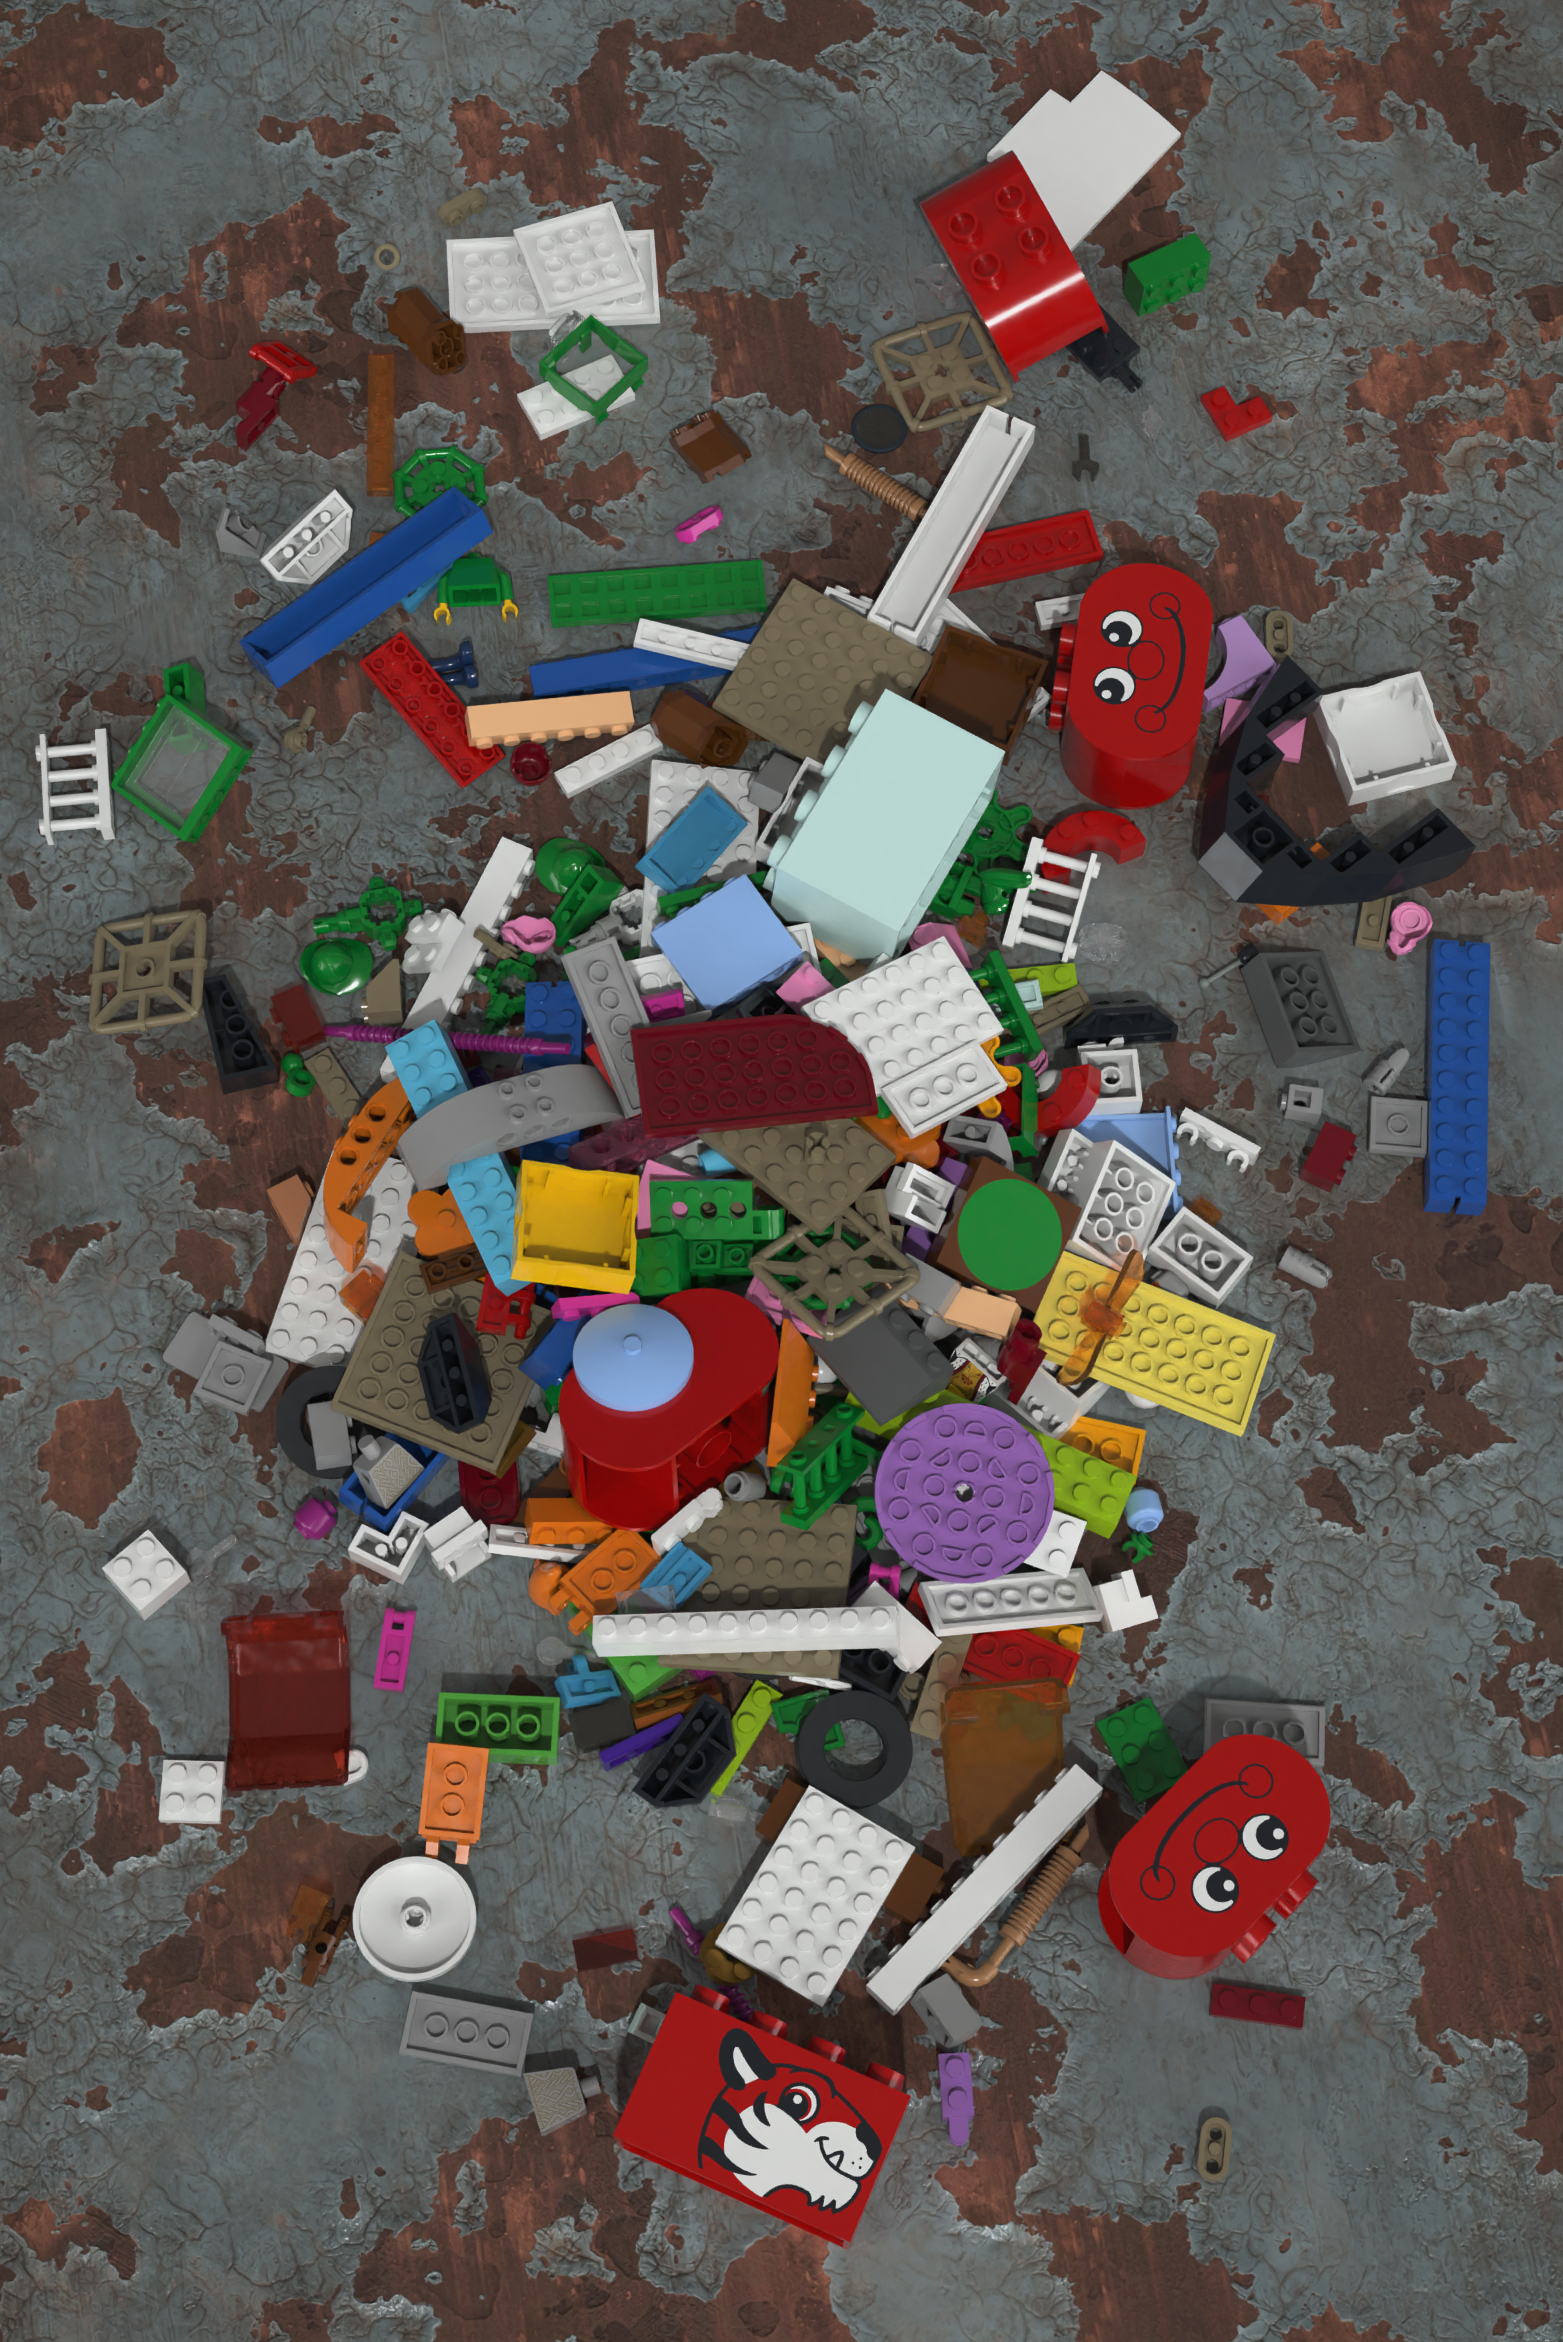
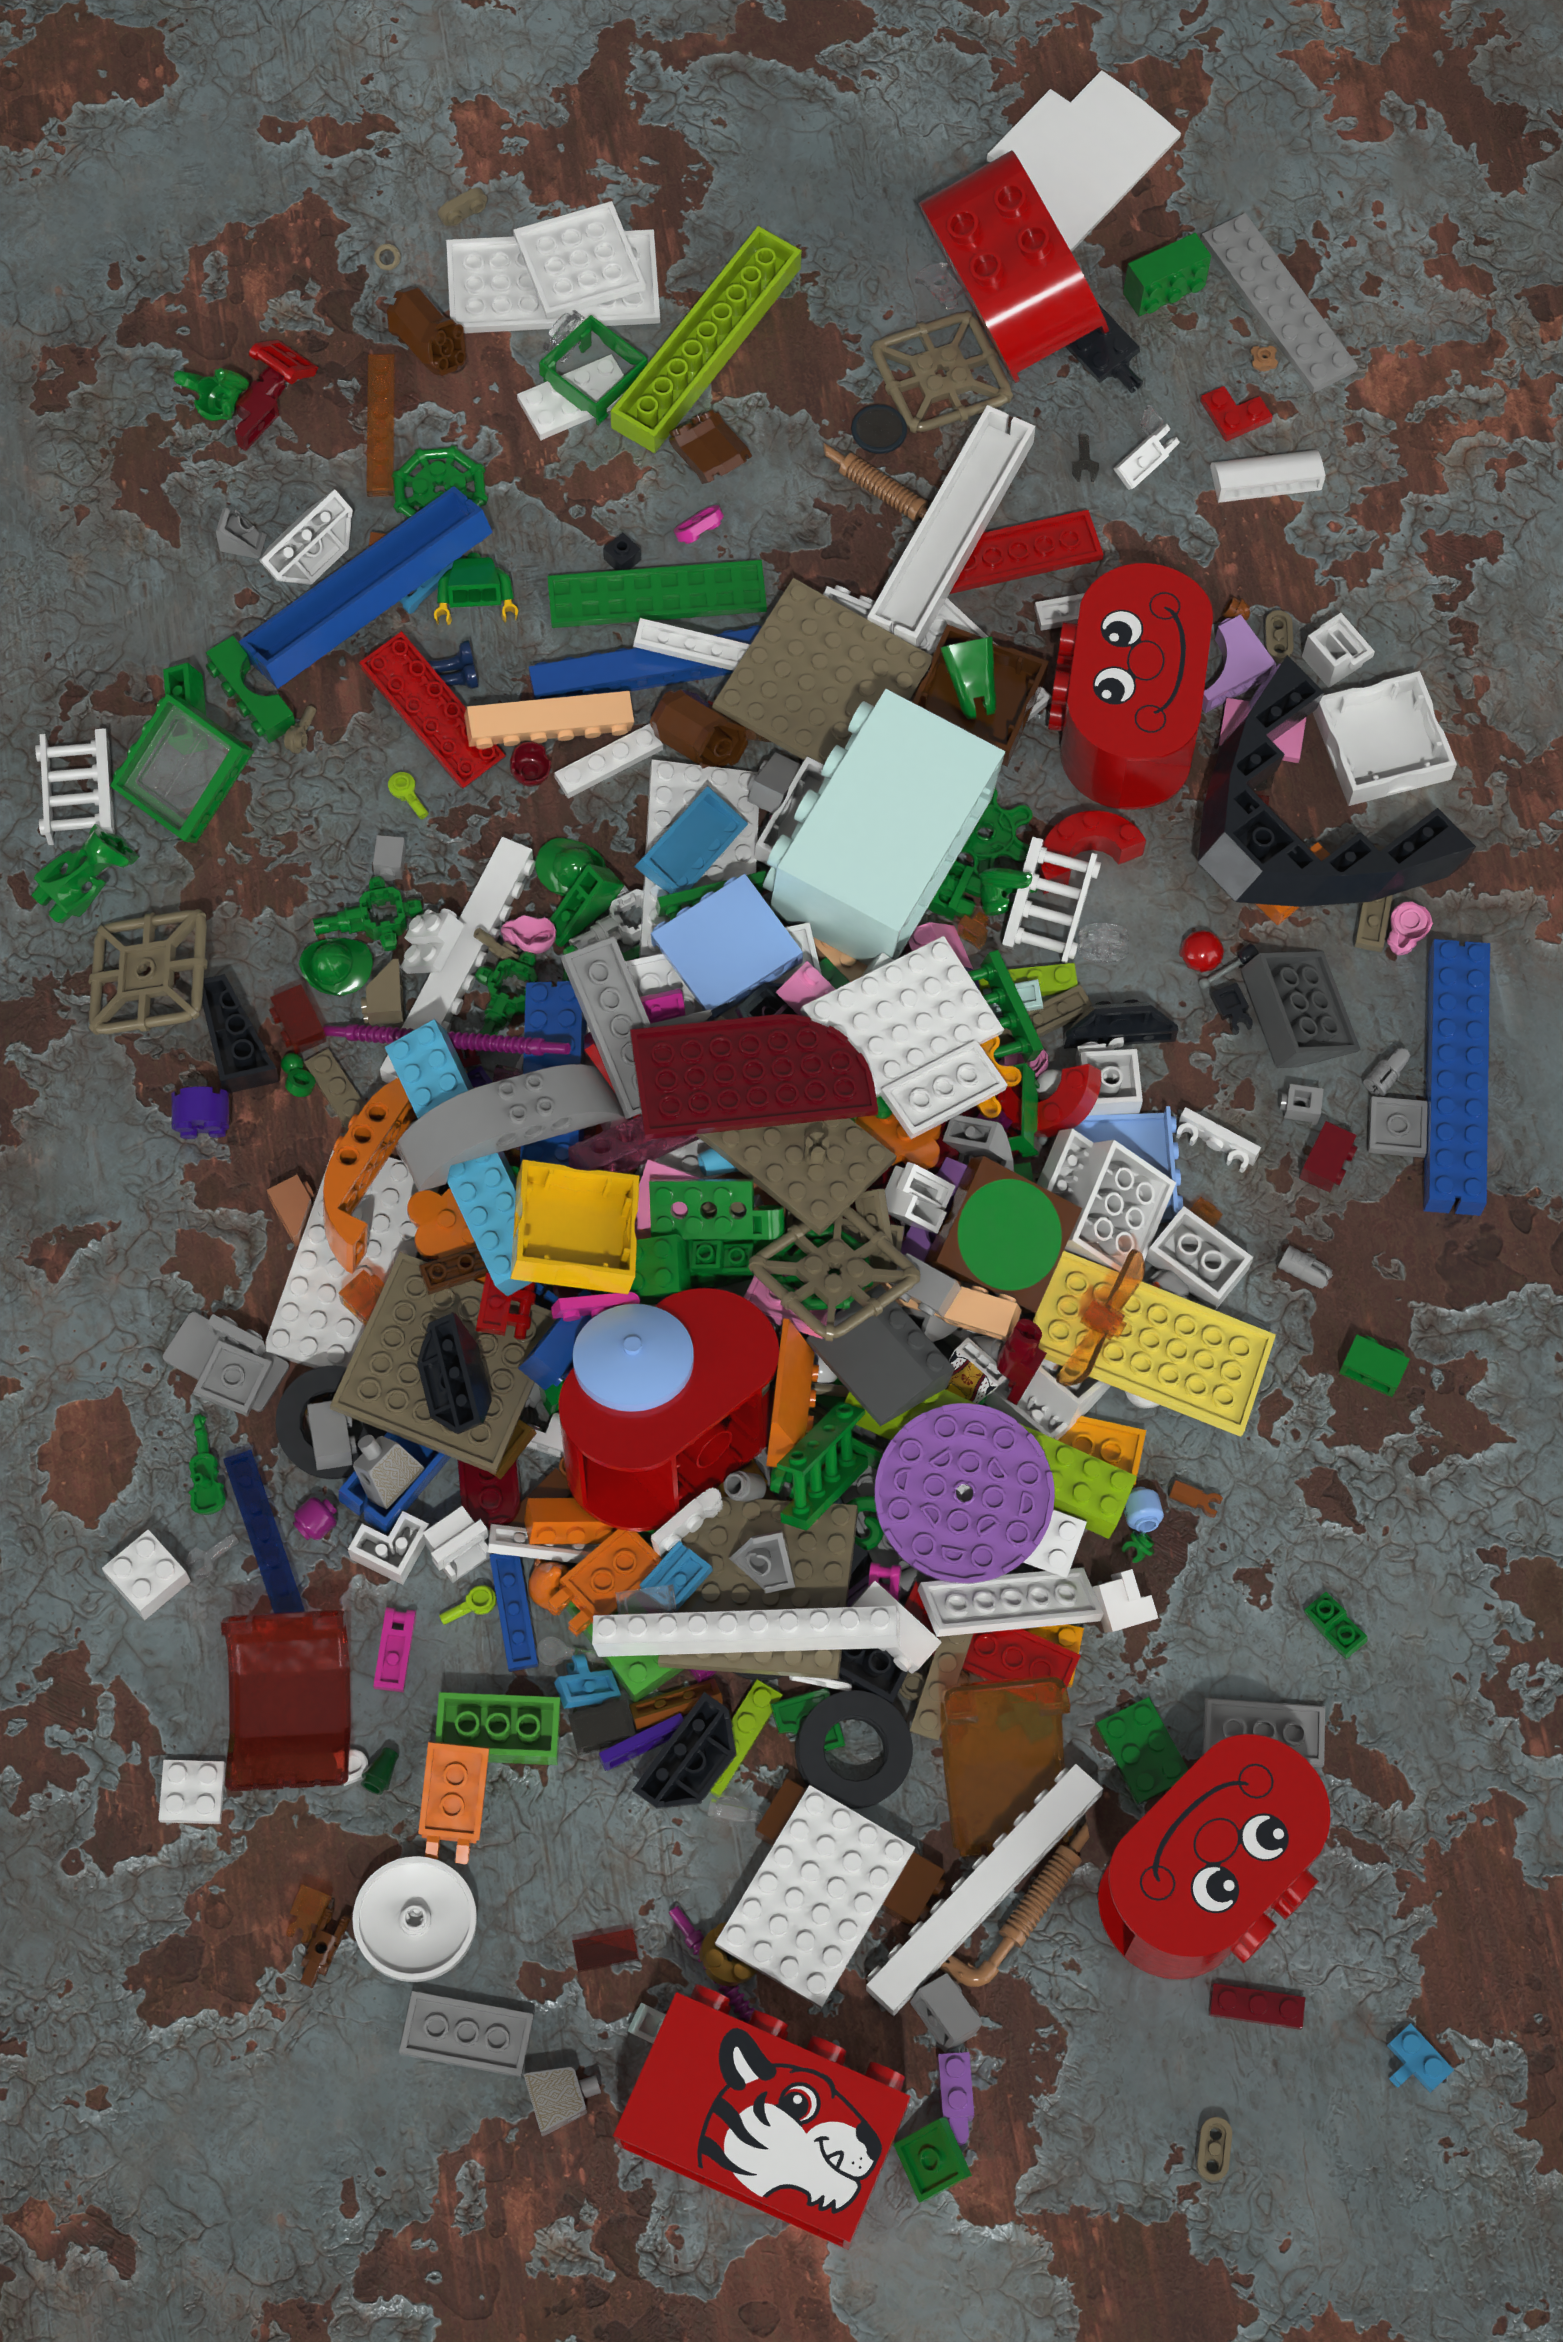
(68, 889): none -> green hips
(200, 1112): none -> dark purple brick
(207, 1494): none -> green piece
(216, 393): none -> green hair
(263, 1533): none -> clear blue plate
(268, 713): none -> green arch
(380, 1771): none -> dark green cone
(389, 857): none -> light grey brick
(402, 787): none -> lime plate
(479, 1601): none -> lime plate
(513, 1612): none -> blue plate
(622, 559): none -> black plate
(706, 339): none -> lime brick
(766, 1561): none -> light grey slope
(932, 2159): none -> green plate
(972, 674): none -> green piece
(1145, 458): none -> white hinge
(1194, 1497): none -> dark orange bar
(1201, 951): none -> red hair
(1231, 1004): none -> black plate
(1235, 608): none -> dark orange plate
(1264, 364): none -> medium nougat plate
(1268, 475): none -> white brick
(1279, 303): none -> light grey plate
(1335, 1626): none -> green slope
(1336, 650): none -> white plate
(1374, 1365): none -> green brick
(1418, 2059): none -> dark azure plate

